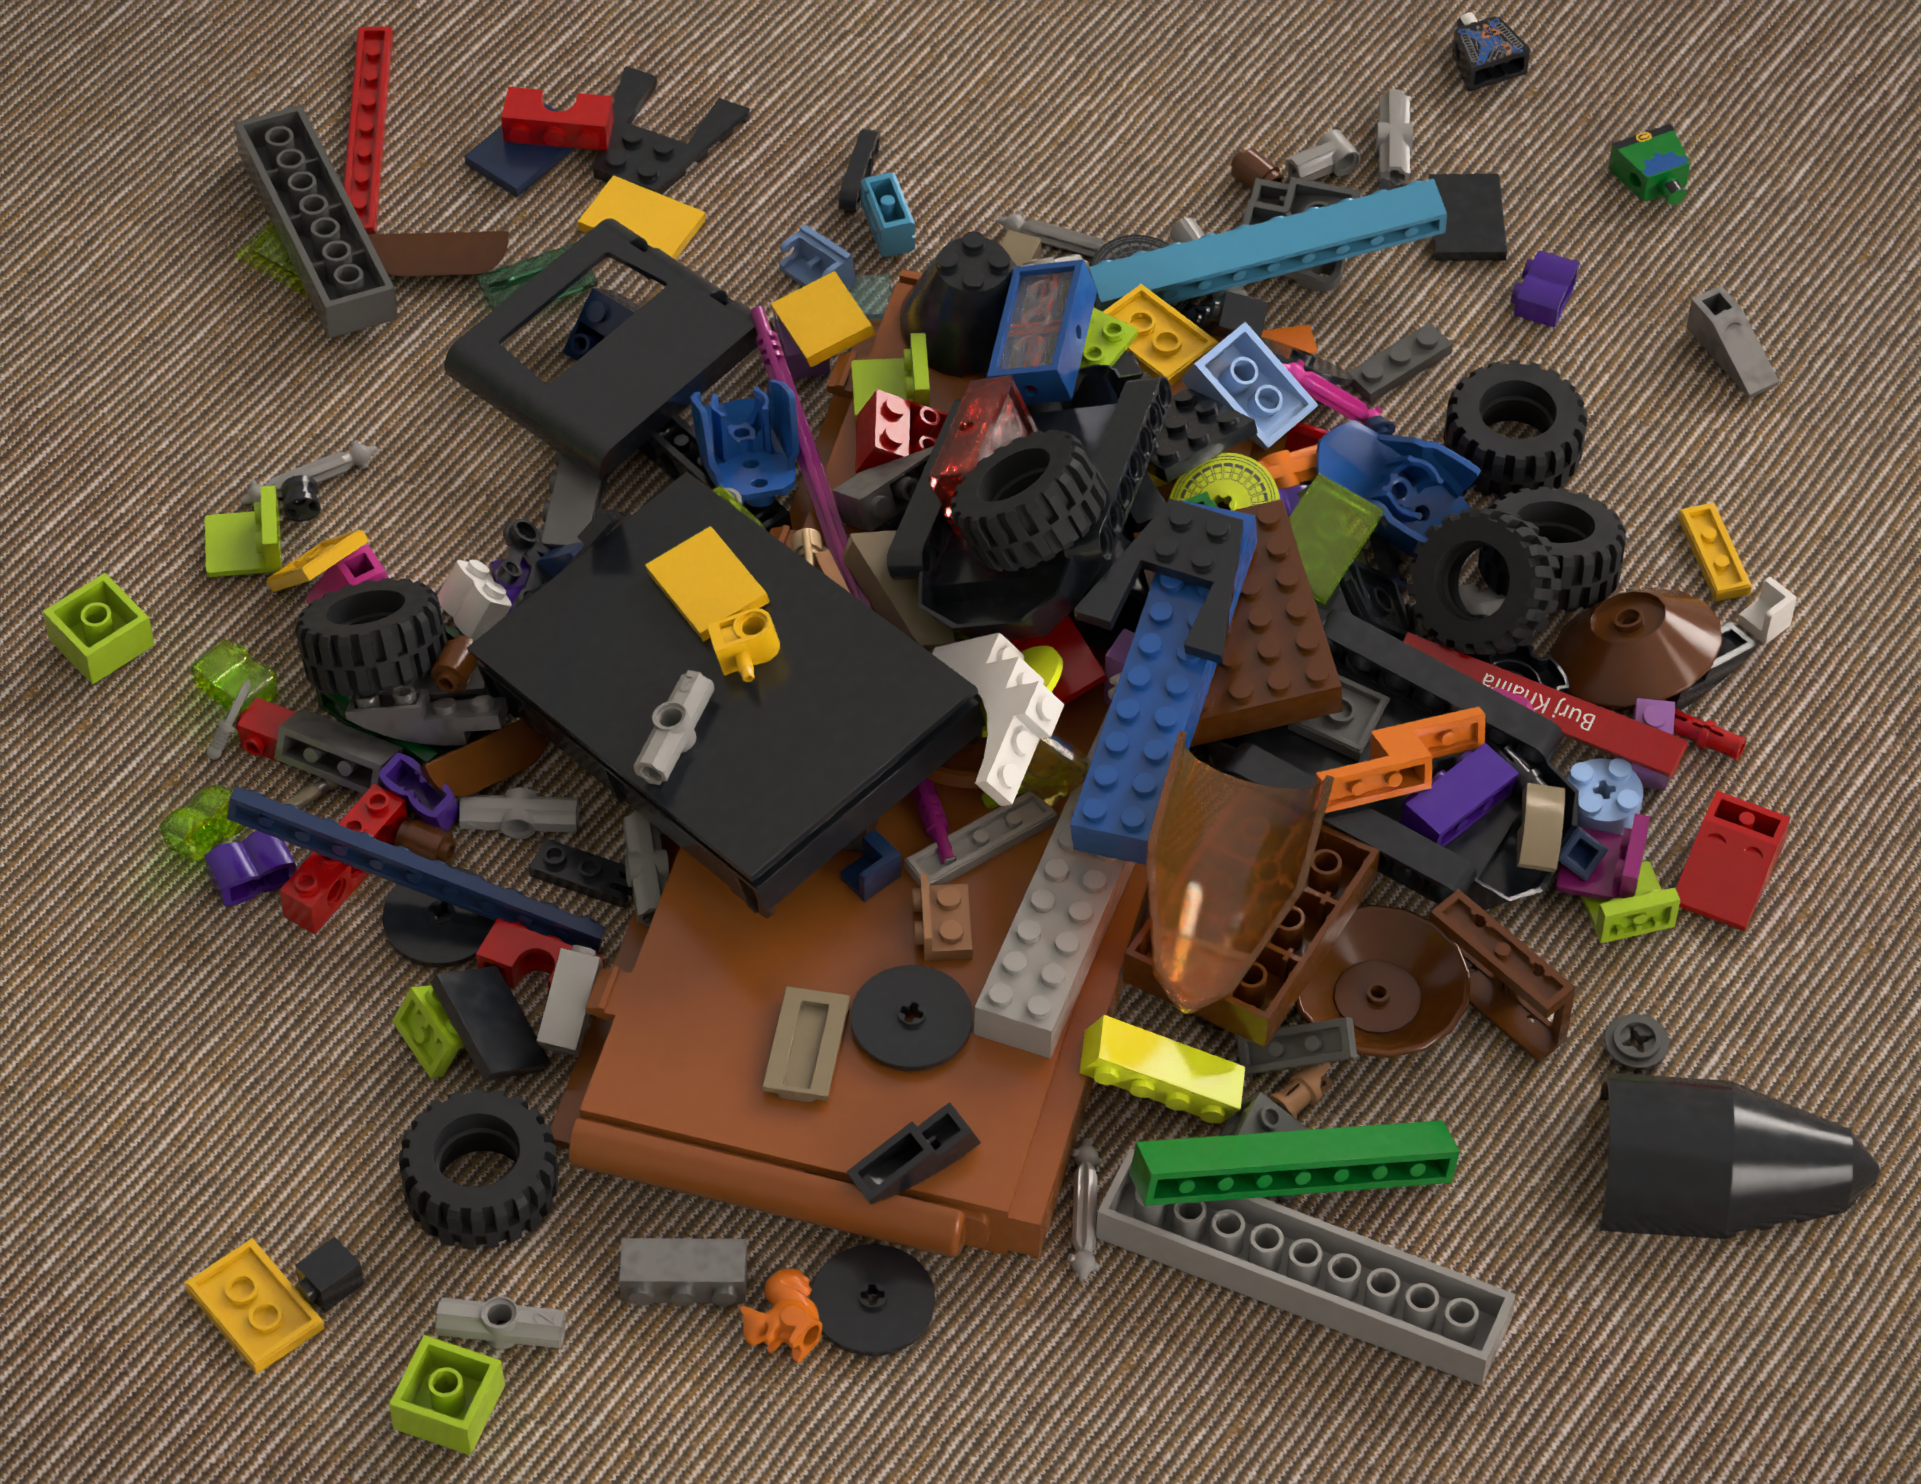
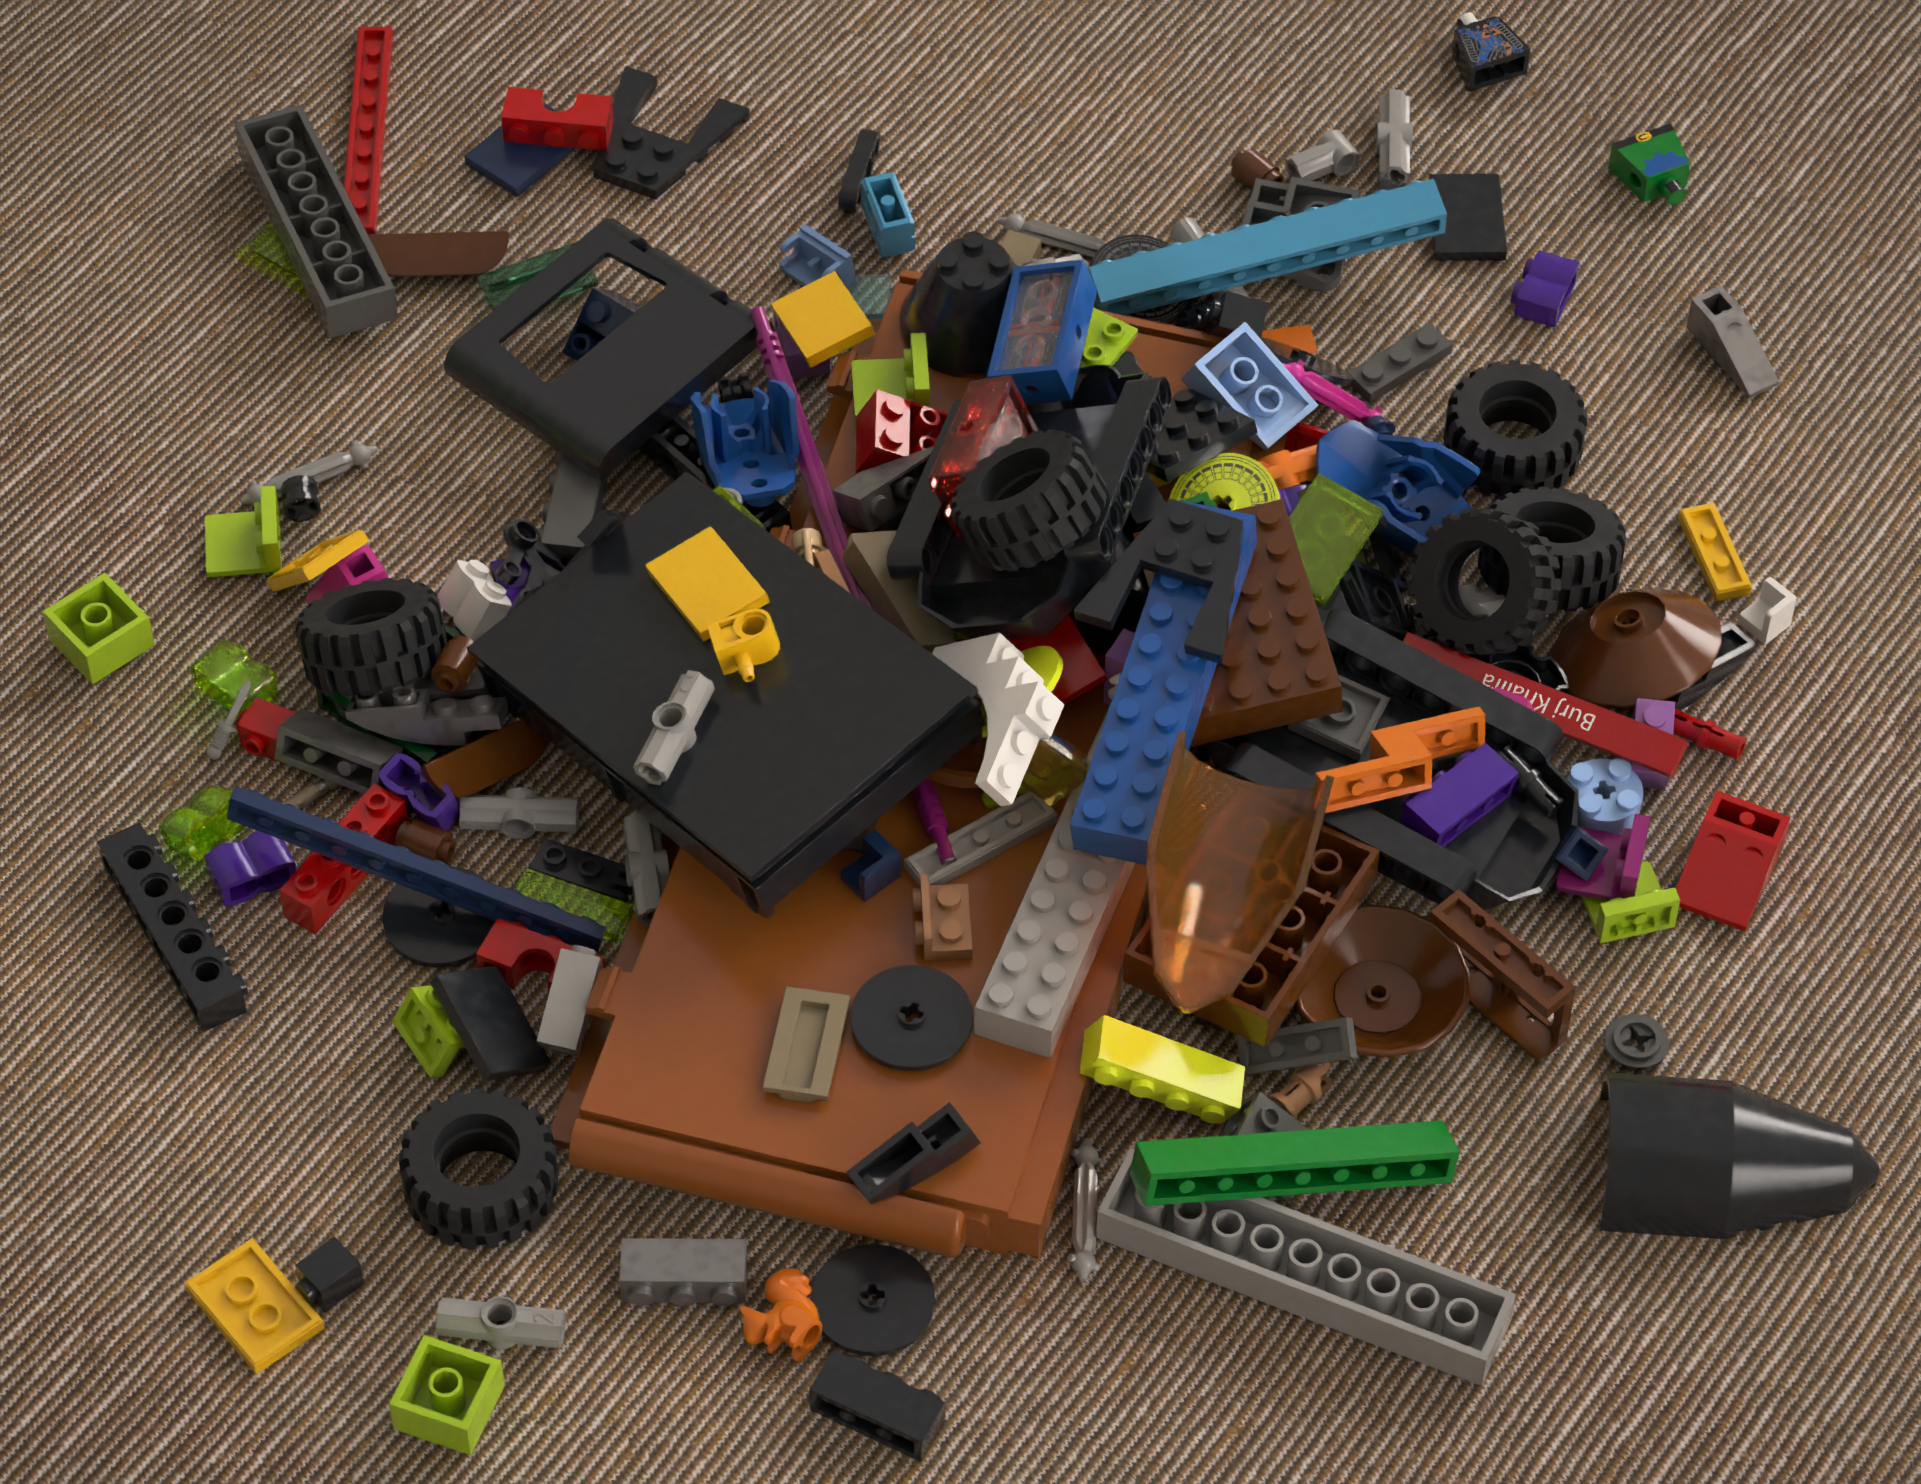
(140, 876): none -> black brick
(558, 558): dark blue slope -> none
(578, 901): none -> clear neon green tile
(652, 216): yellow tile -> none
(735, 388): none -> black wheel
(877, 1405): none -> black brick
(1166, 339): yellow tile -> none
(1541, 827): dark tan slope -> none

